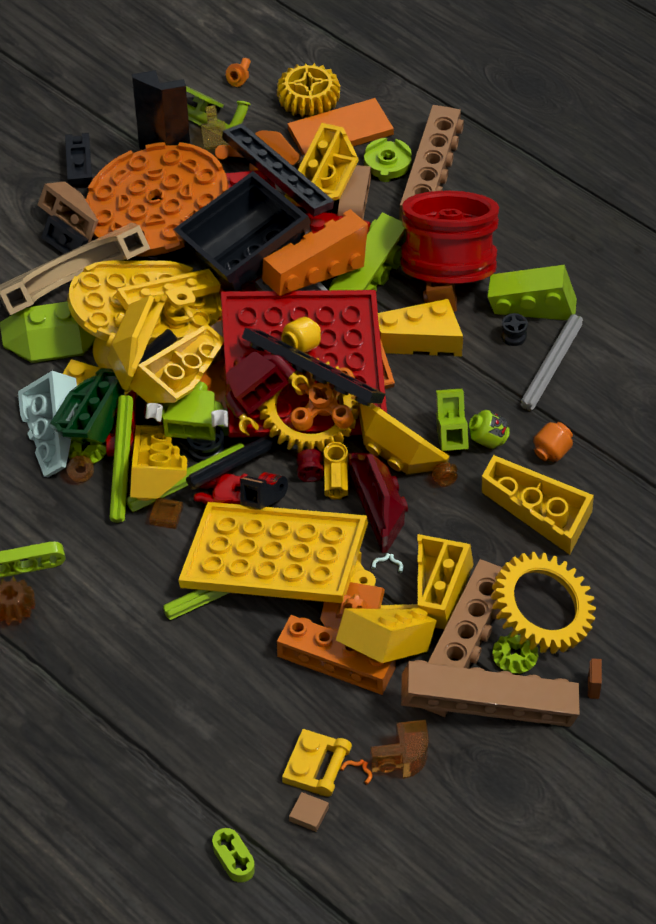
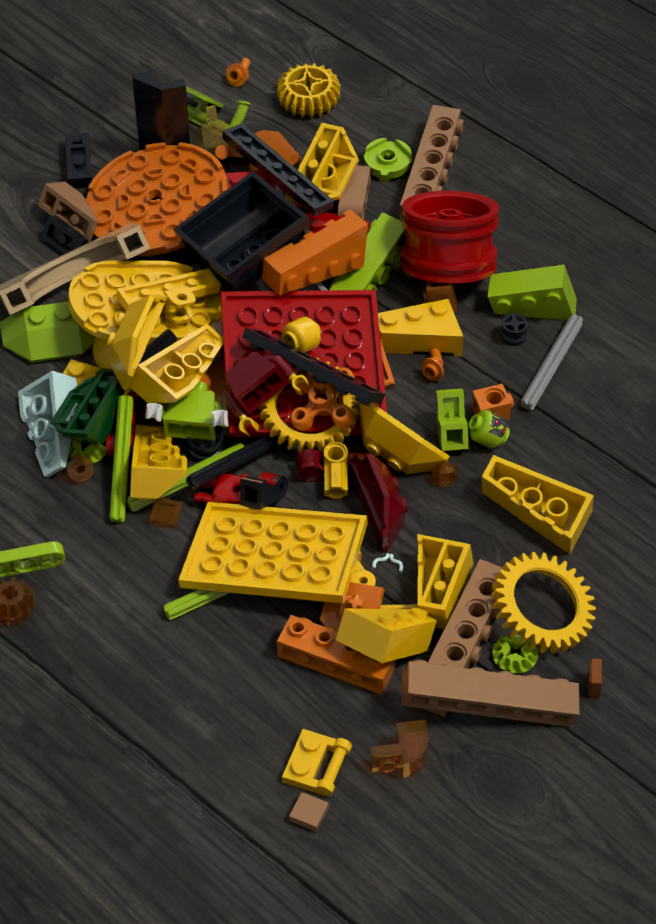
(239, 852): lime beam -> none
(361, 122): orange tile -> none
(364, 766): orange piece -> none
(433, 367): none -> orange plate
(493, 399): none -> orange brick
(553, 441): orange head -> none

